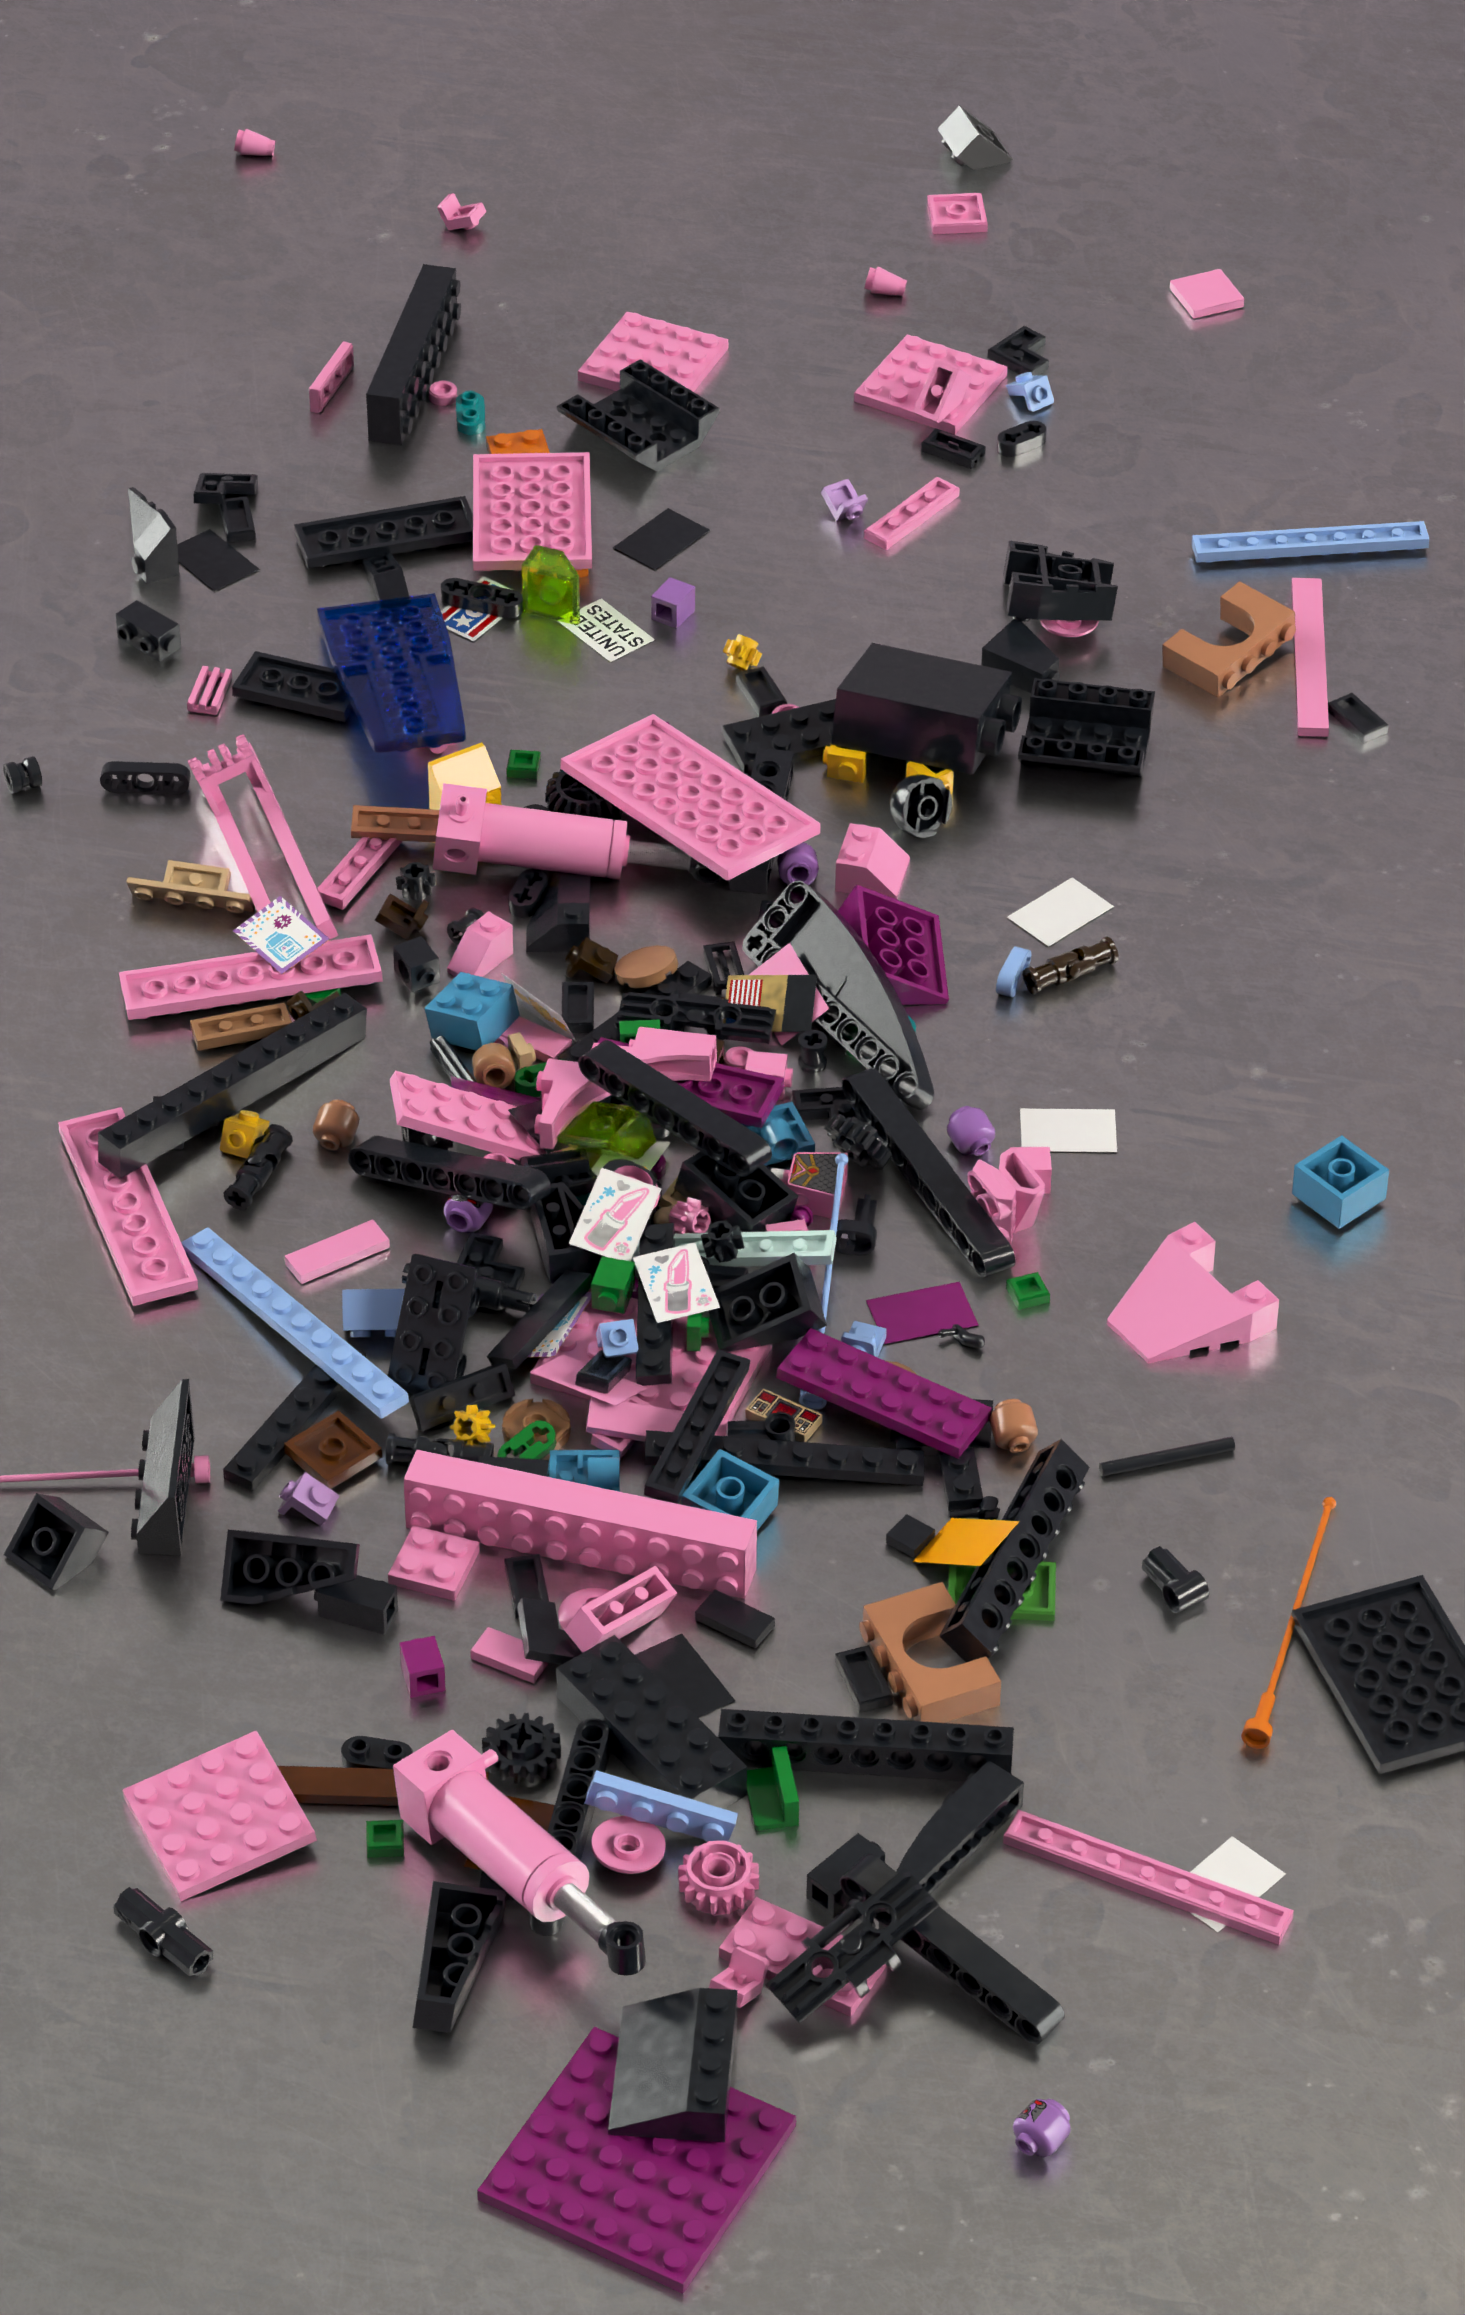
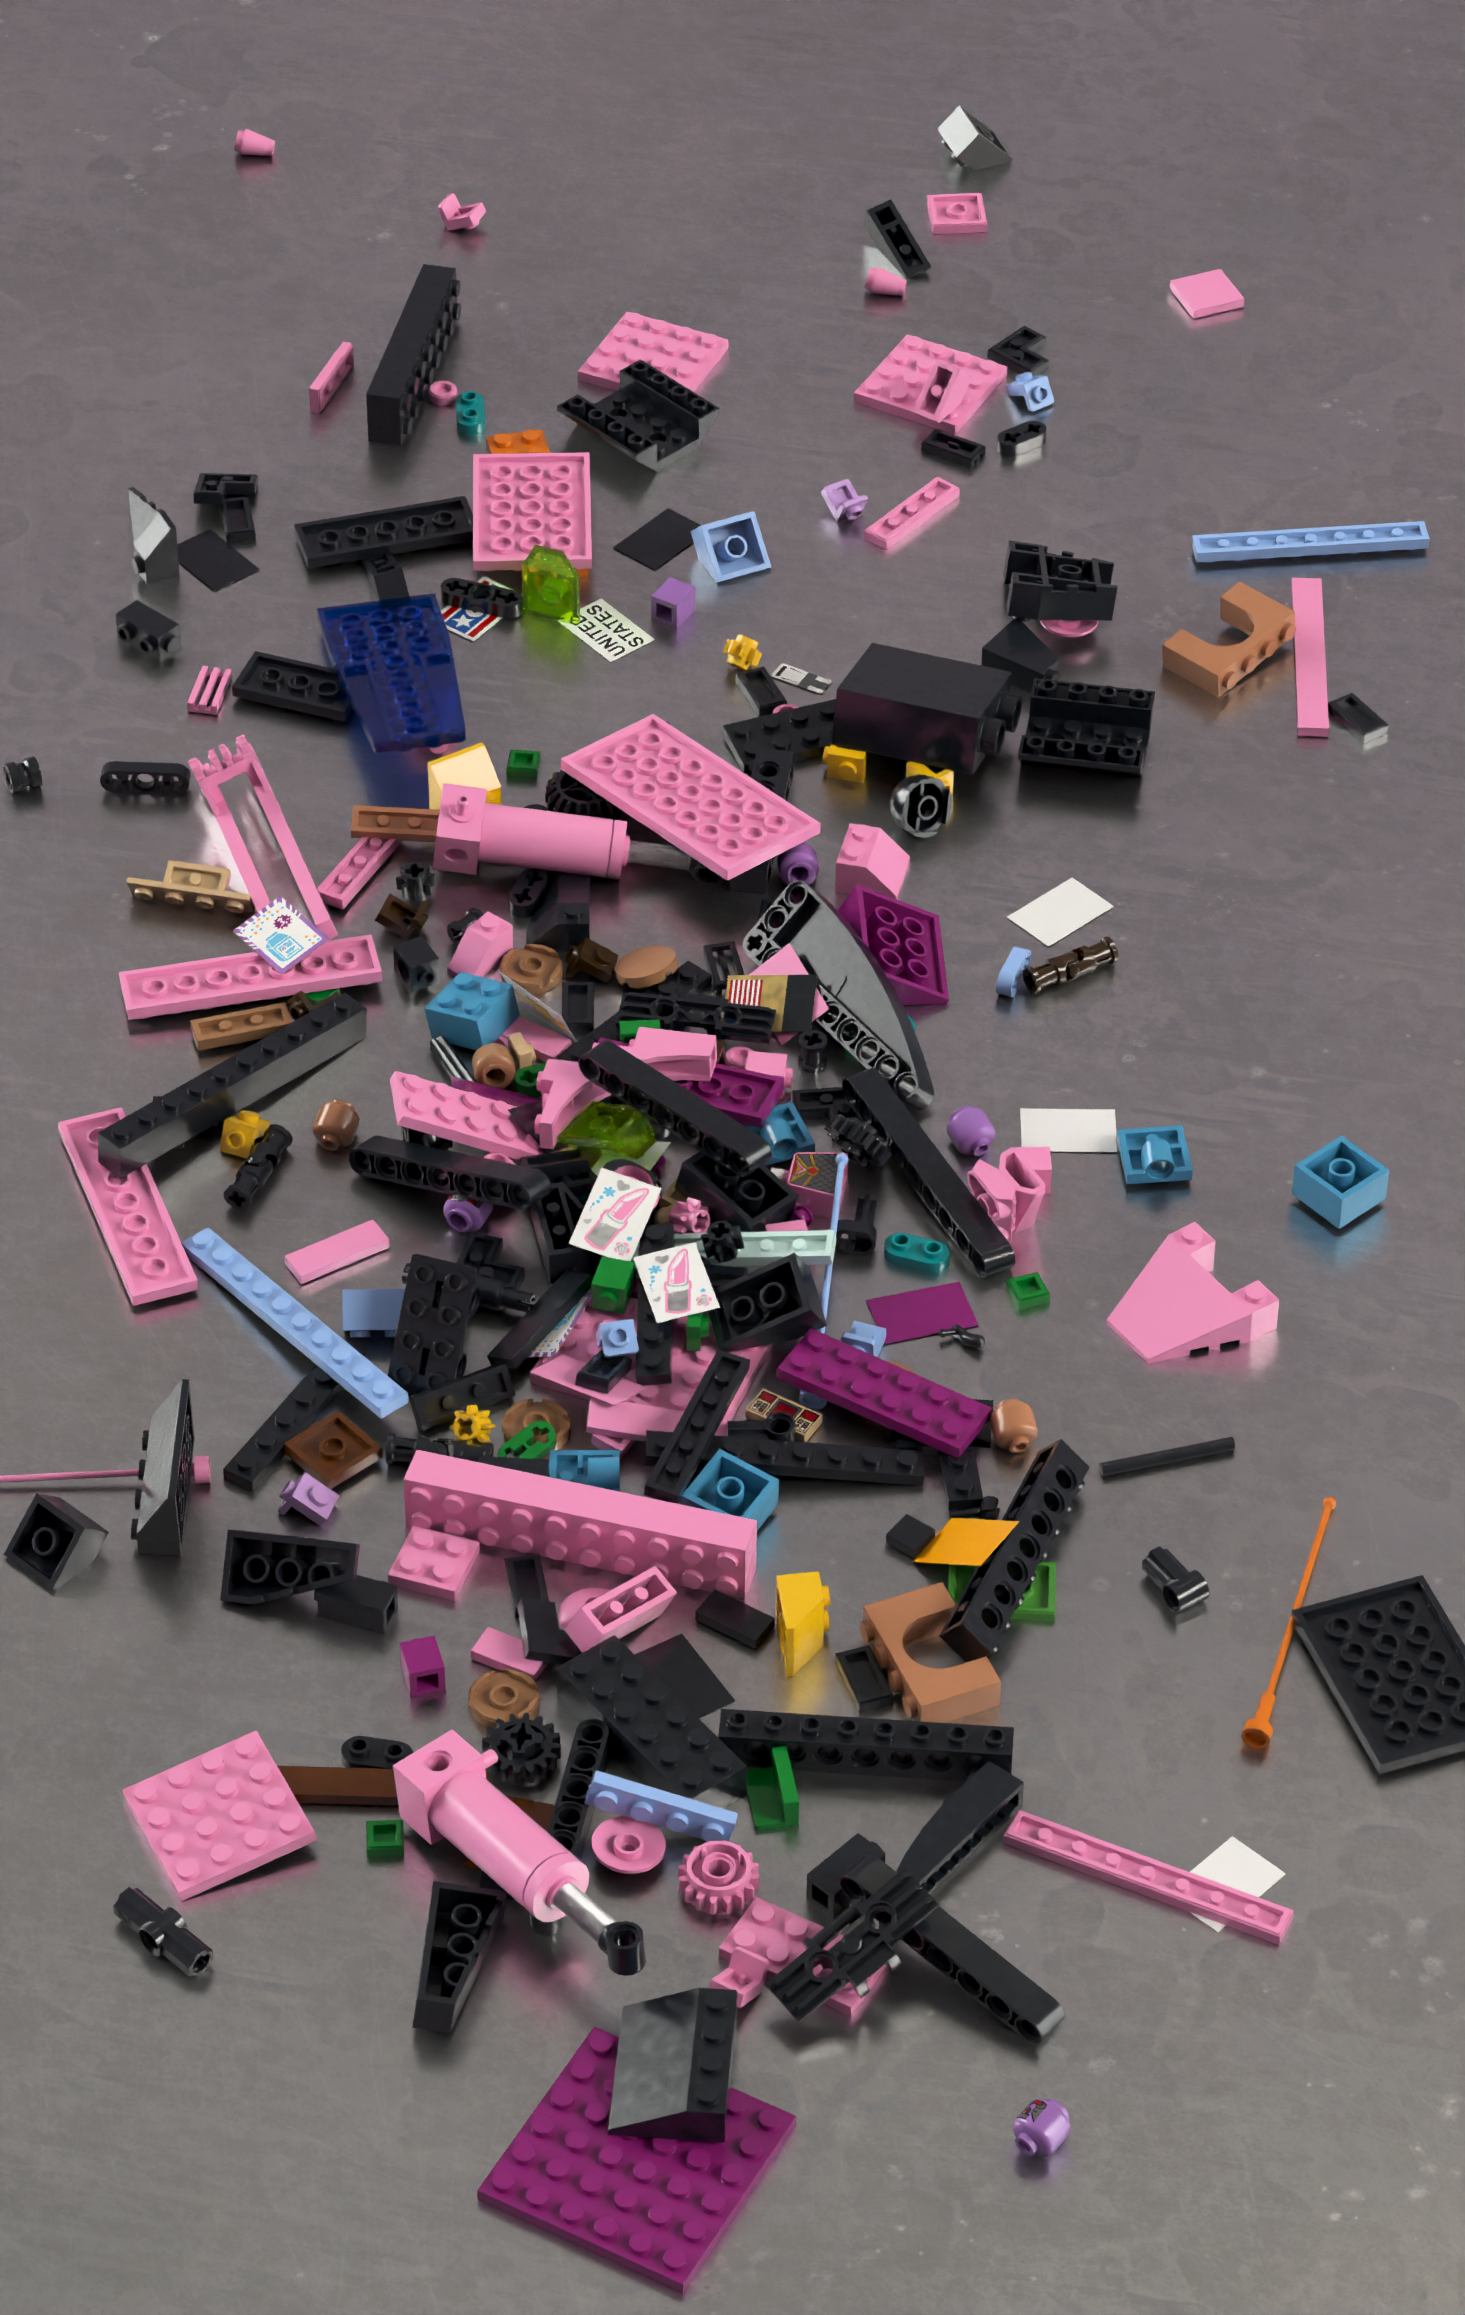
(503, 1694): none -> medium nougat tile
(533, 968): none -> medium nougat tile
(731, 547): none -> light blue slope
(800, 1618): none -> yellow slope
(801, 678): none -> sticker
(895, 240): none -> black slope
(916, 1253): none -> teal plate
(1154, 1154): none -> dark azure plate

